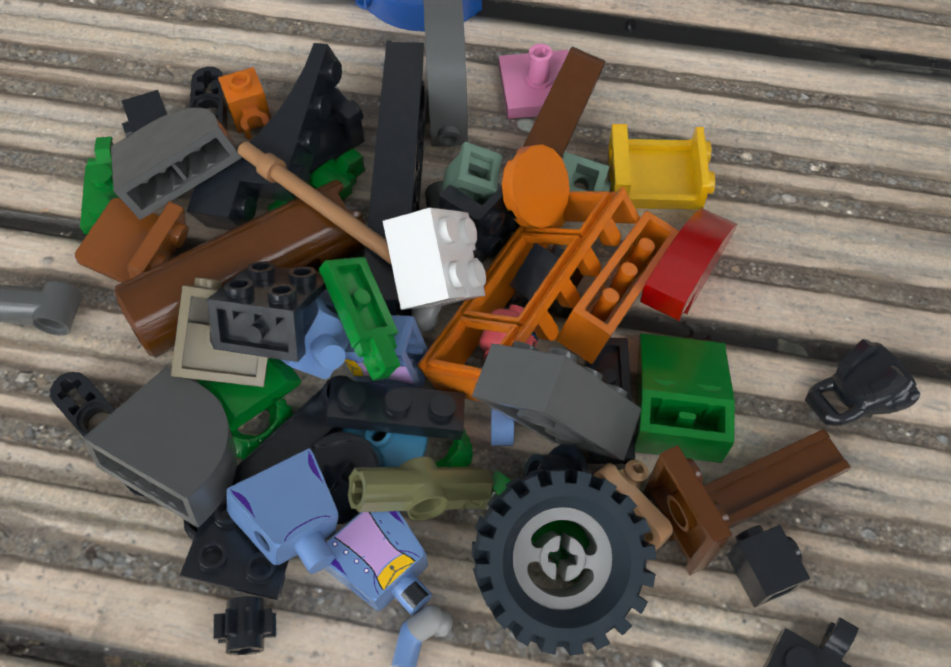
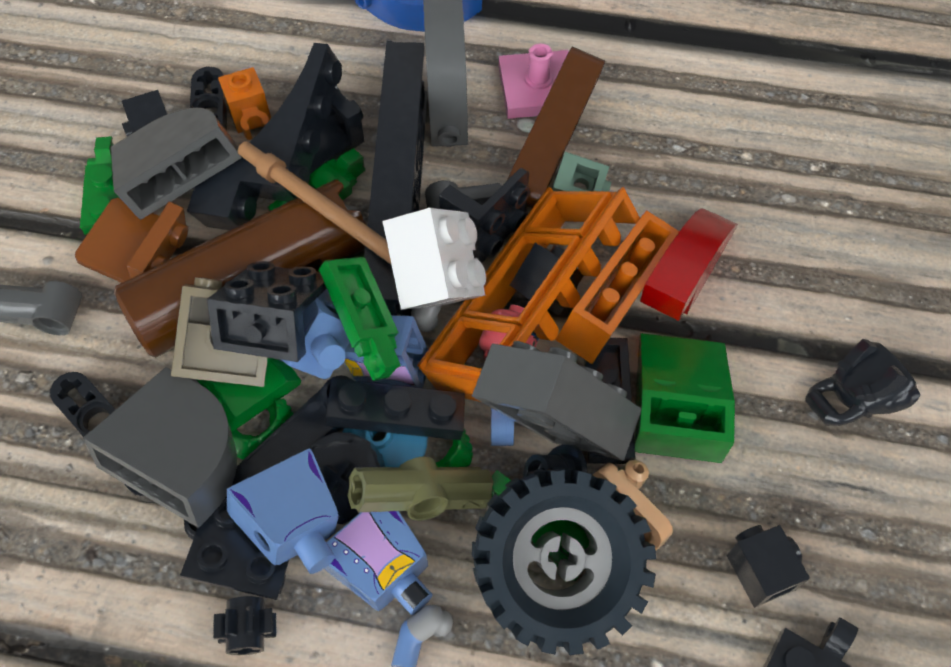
(474, 172): sand green brick -> none
(536, 186): orange tile -> none
(661, 171): yellow panel -> none
(706, 513): reddish brown bracket -> none

